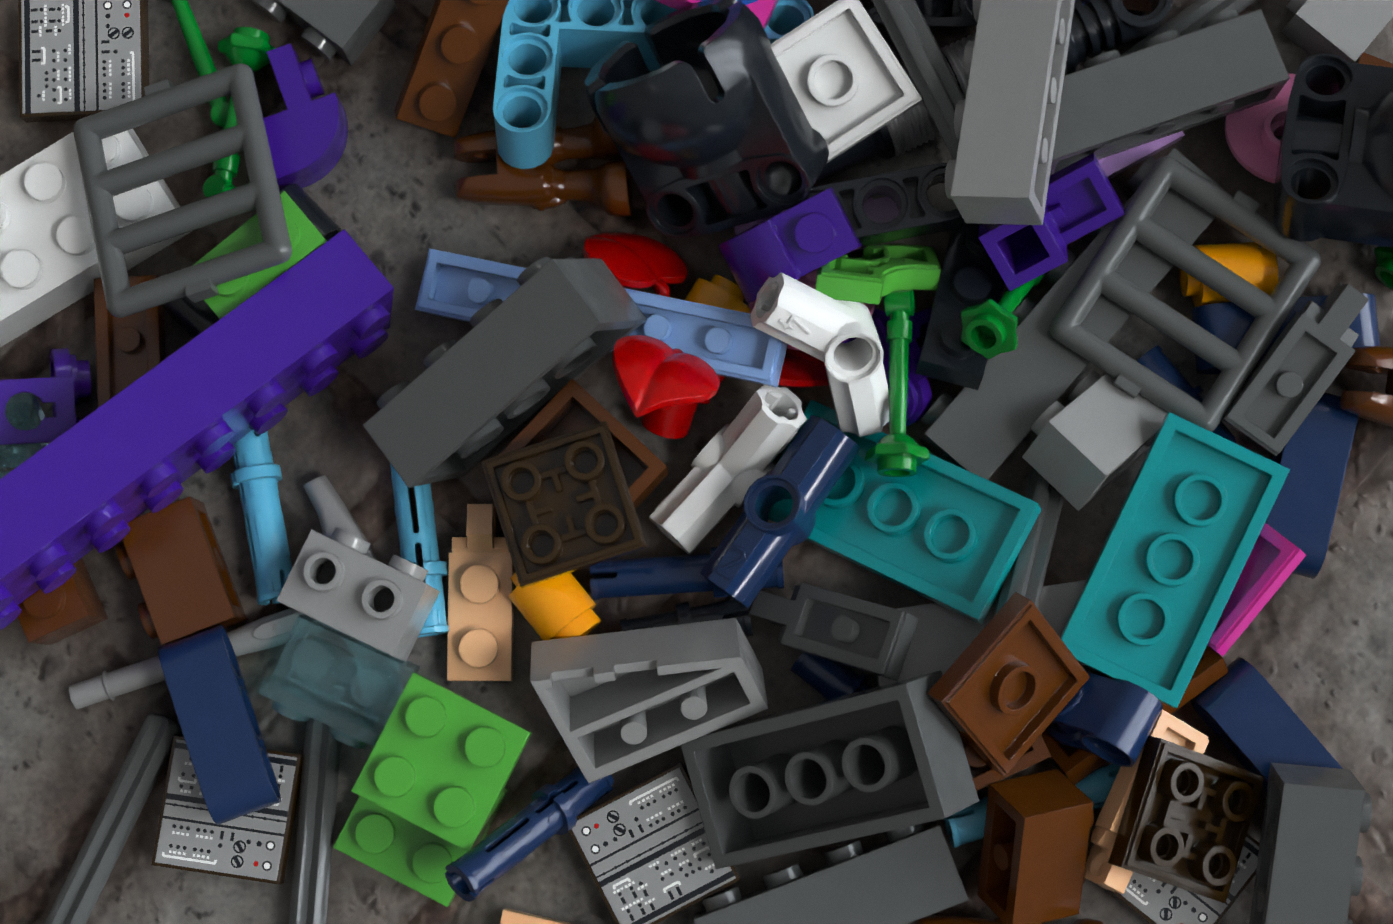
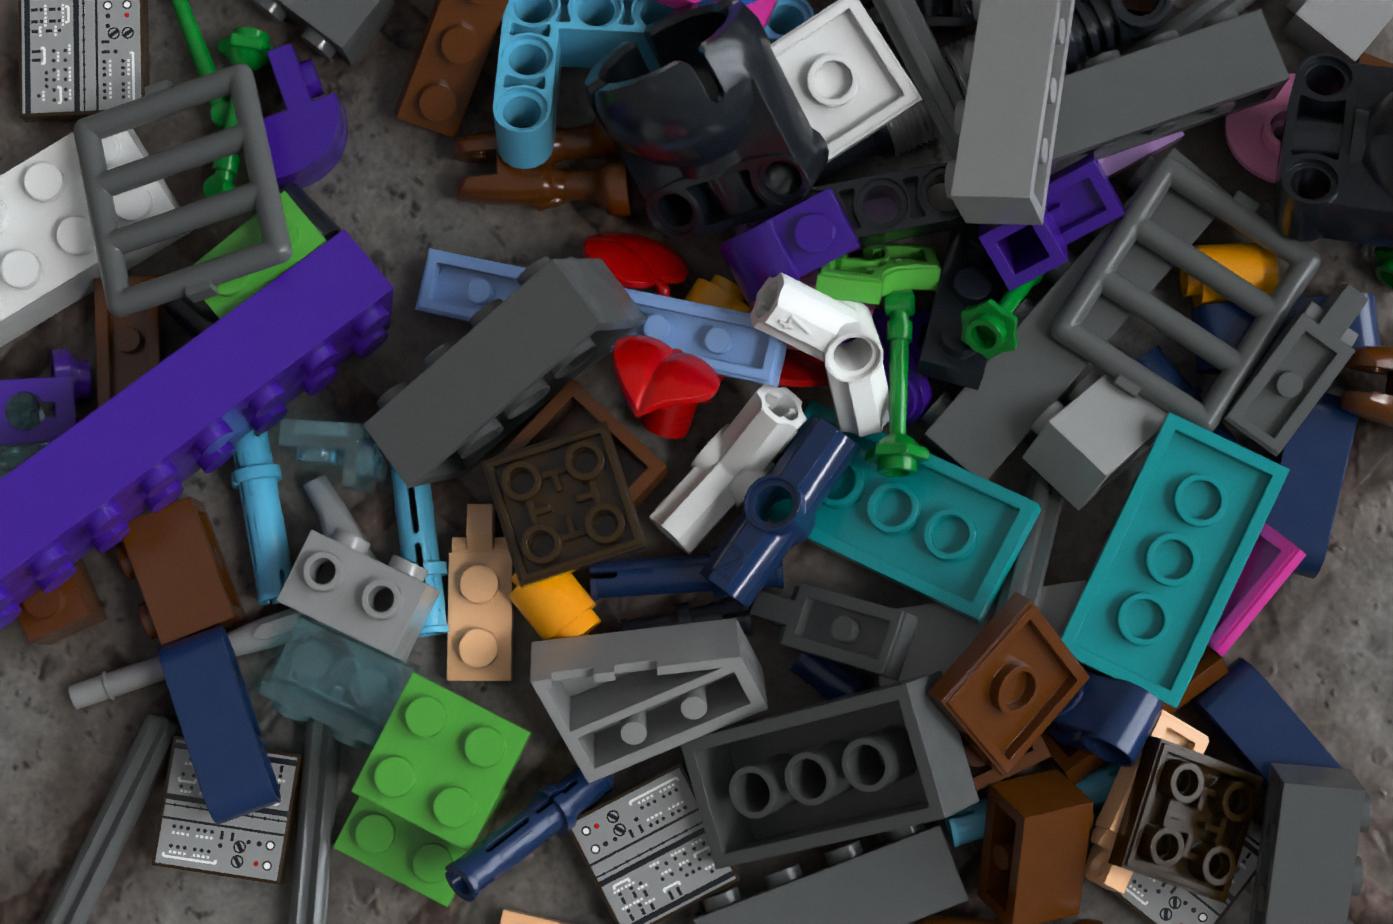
(337, 446): none -> clear light blue bracket

